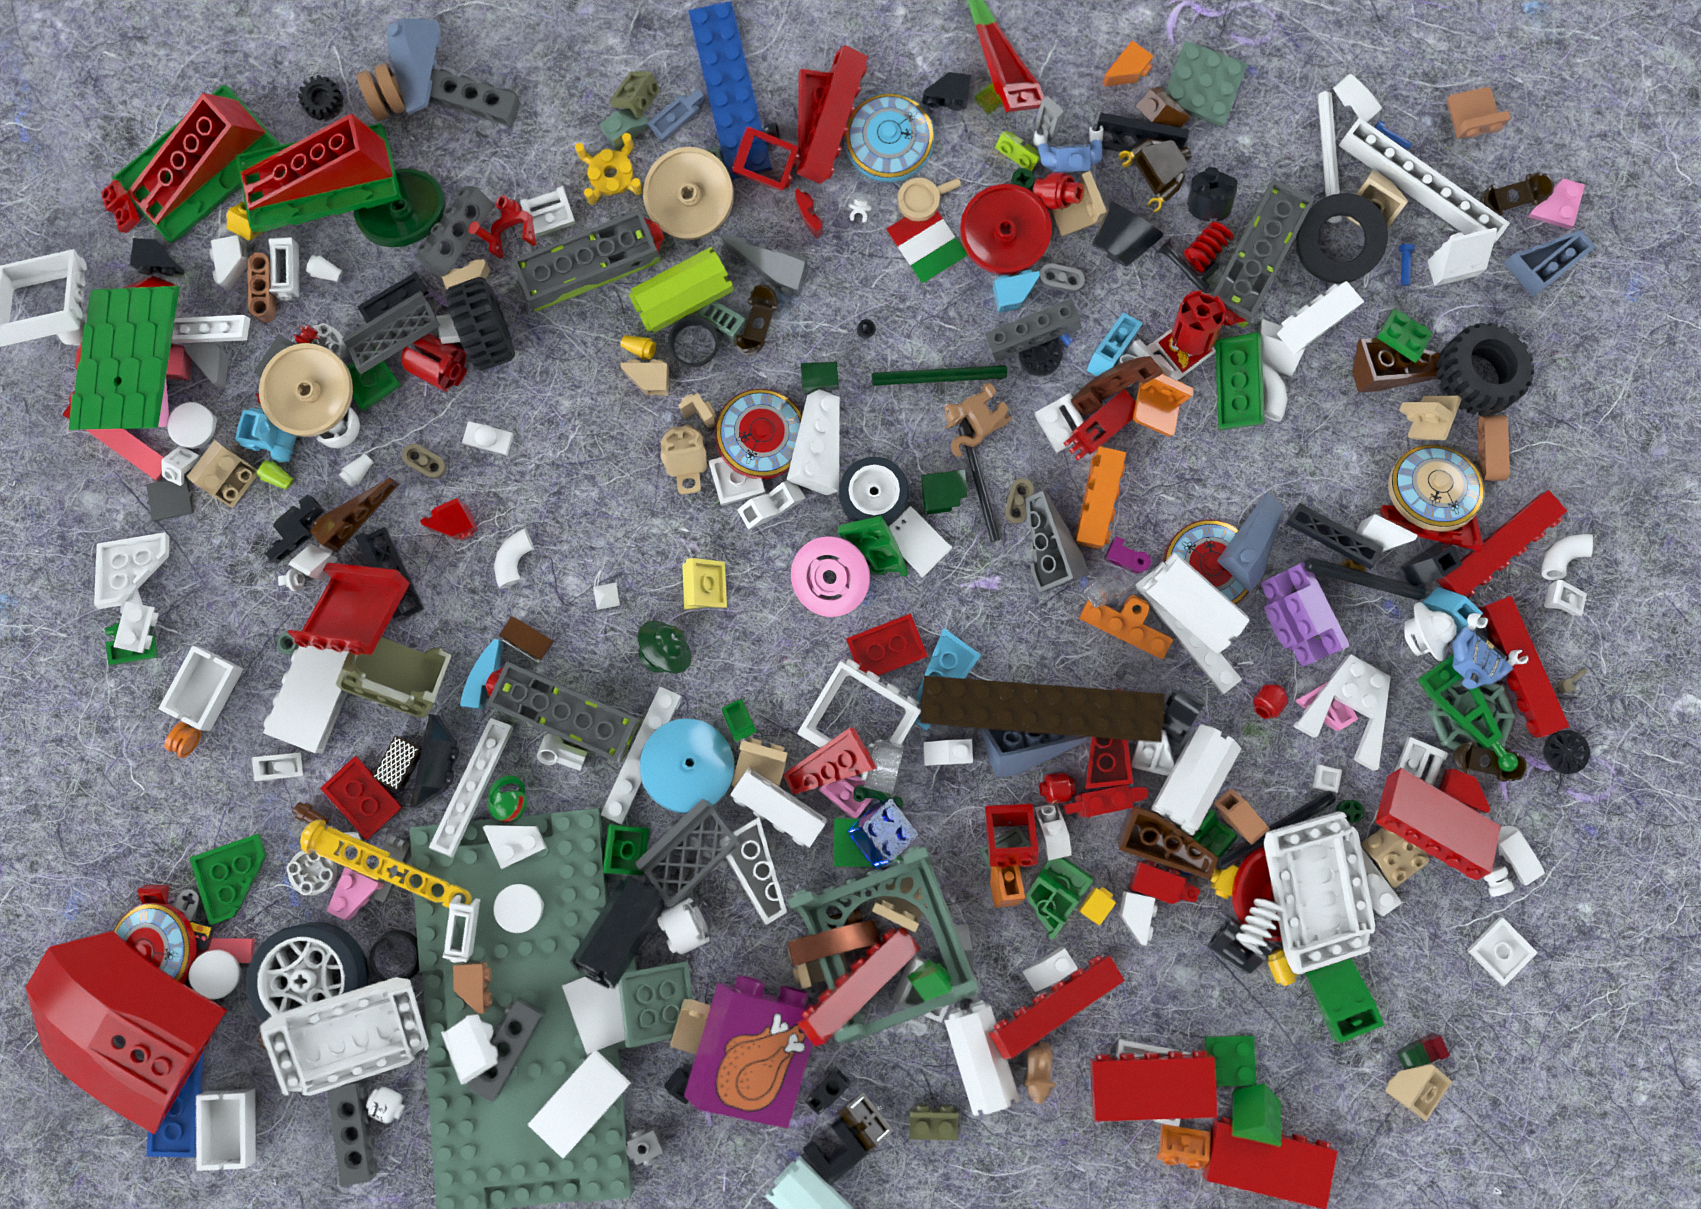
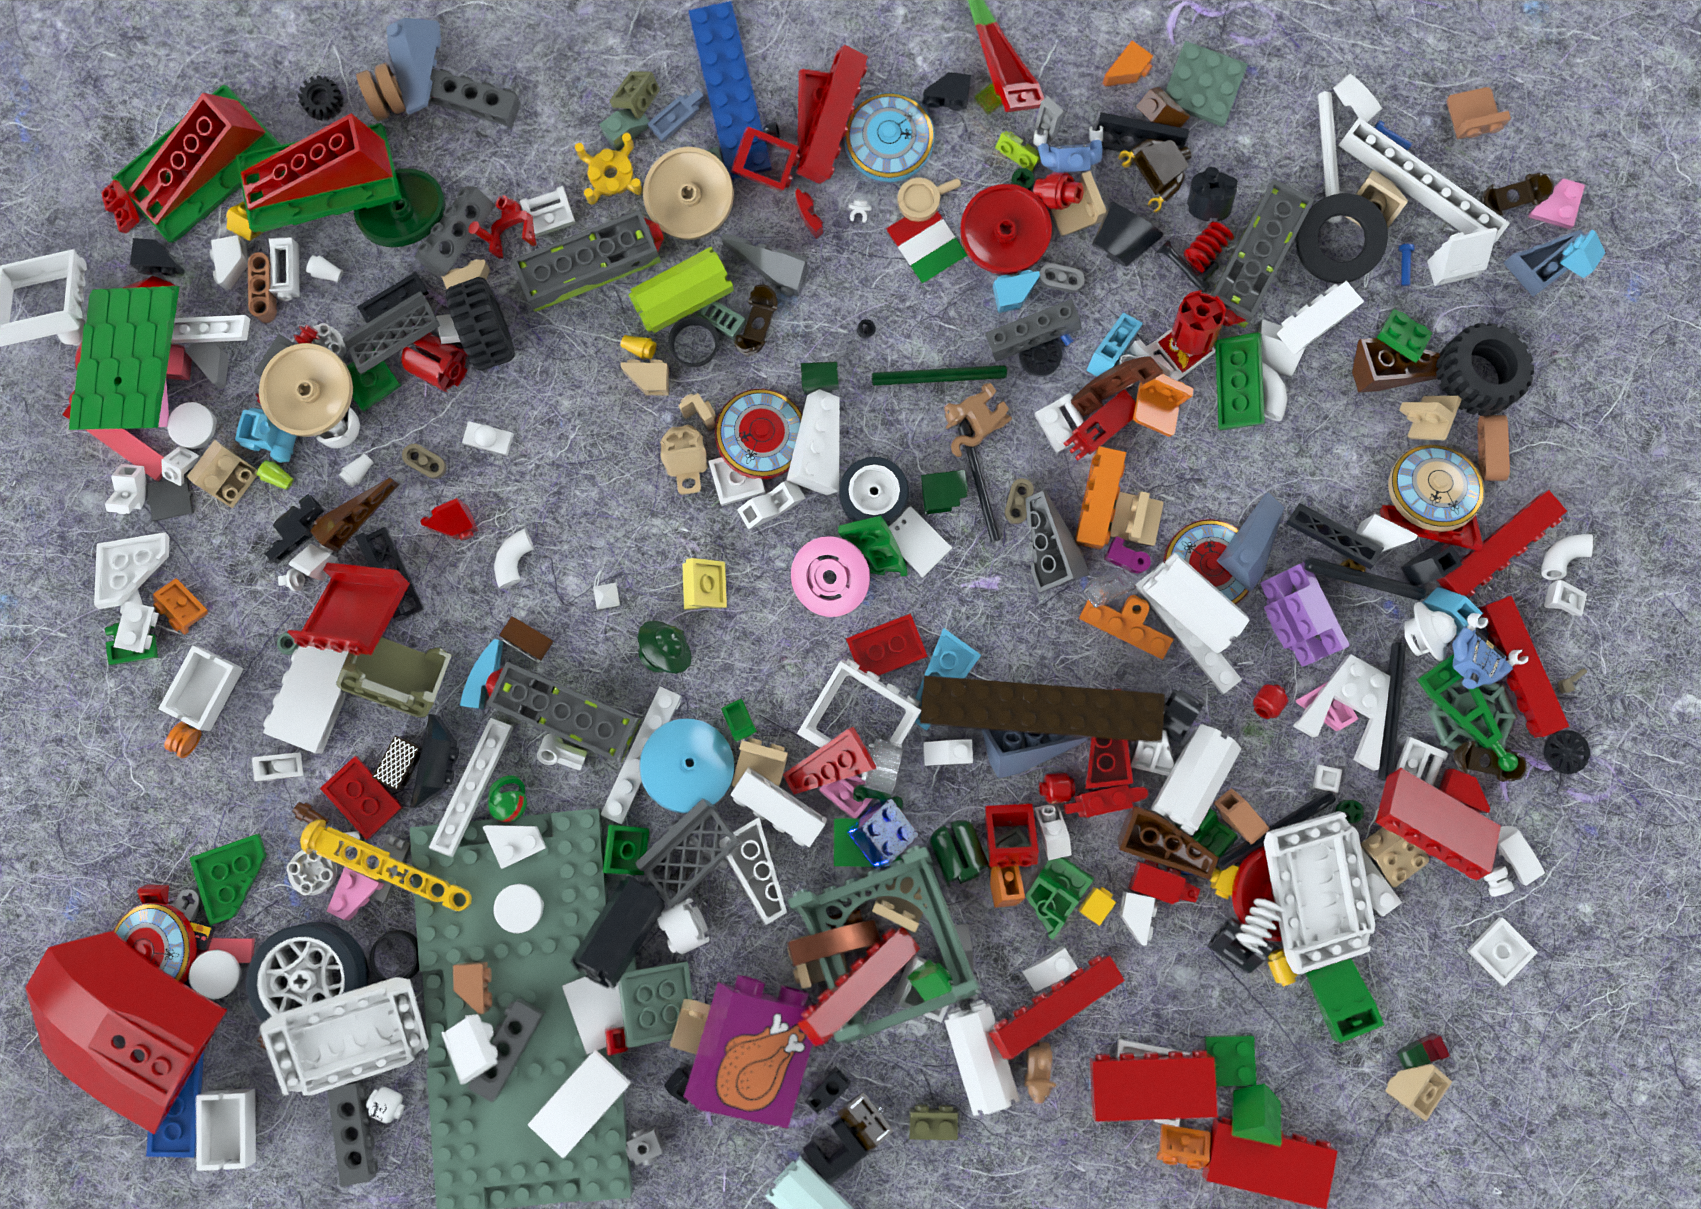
(129, 488): none -> white brick
(178, 606): none -> orange bracket
(463, 953): white window -> none
(615, 1040): none -> red slope
(948, 857): none -> dark green cylinder
(1137, 518): none -> tan bracket
(1388, 747): none -> black axle
(1583, 254): none -> medium azure slope

